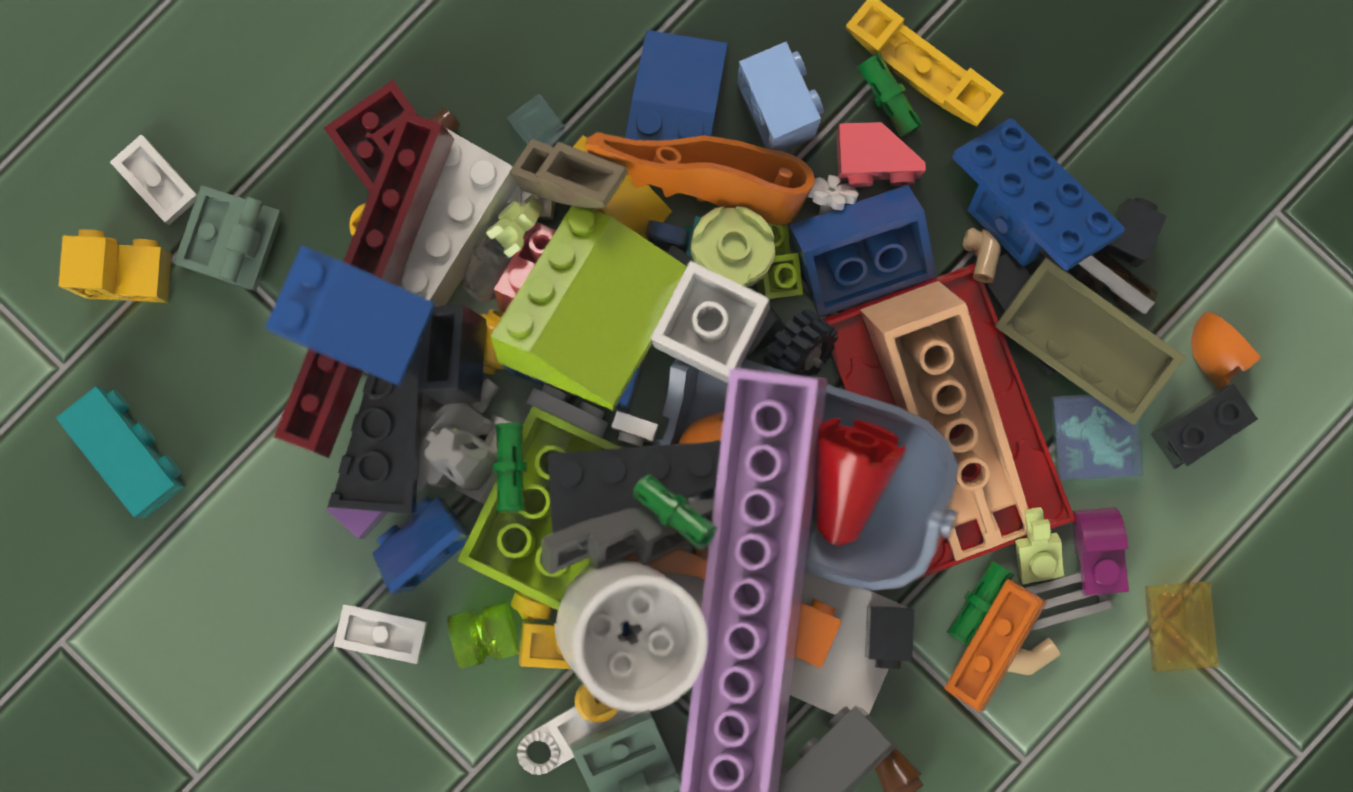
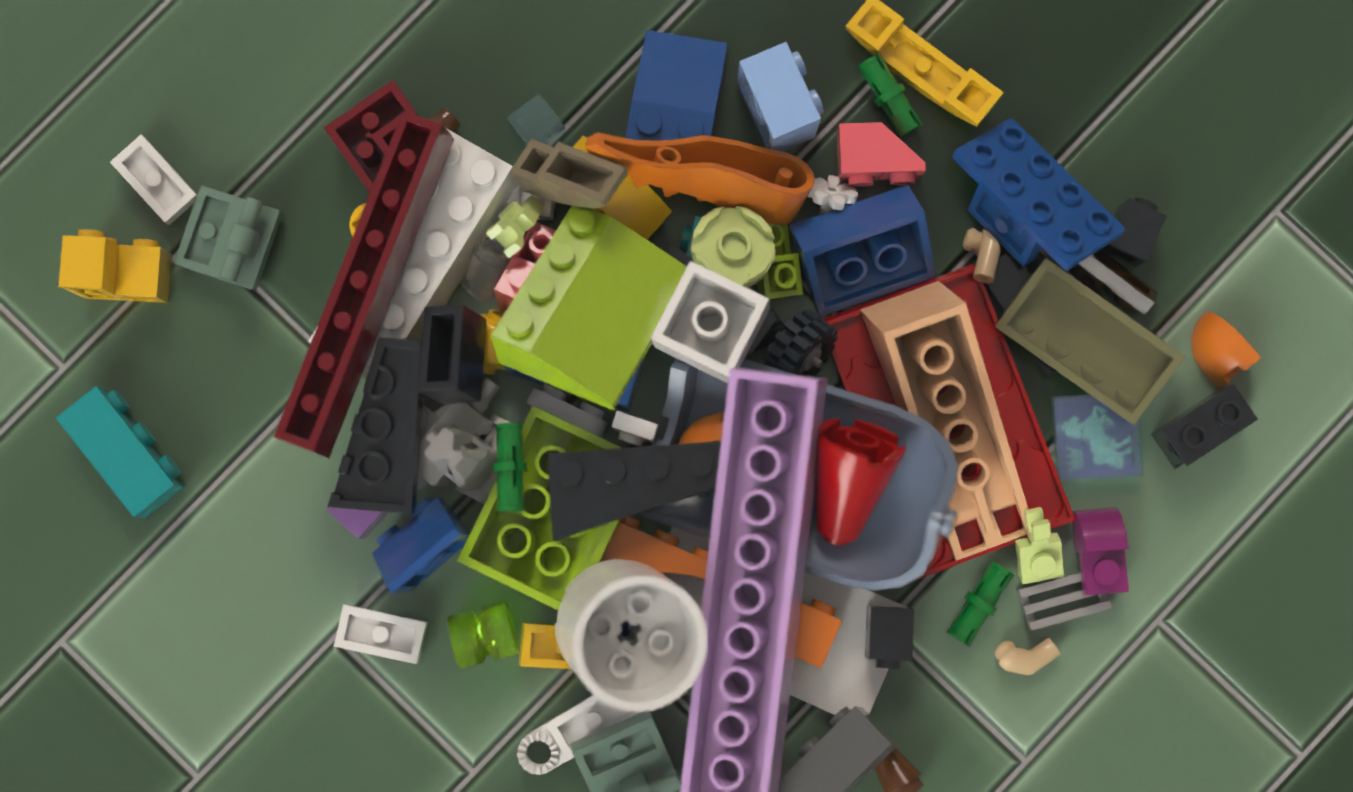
(350, 316): blue slope -> none
(530, 608): yellow tile -> none
(591, 707): yellow tile -> none
(615, 537): dark grey slope -> none
(666, 234): dark blue tile -> none
(674, 511): green pin -> none
(995, 645): orange tile -> none
(1181, 626): clear yellow plate -> none

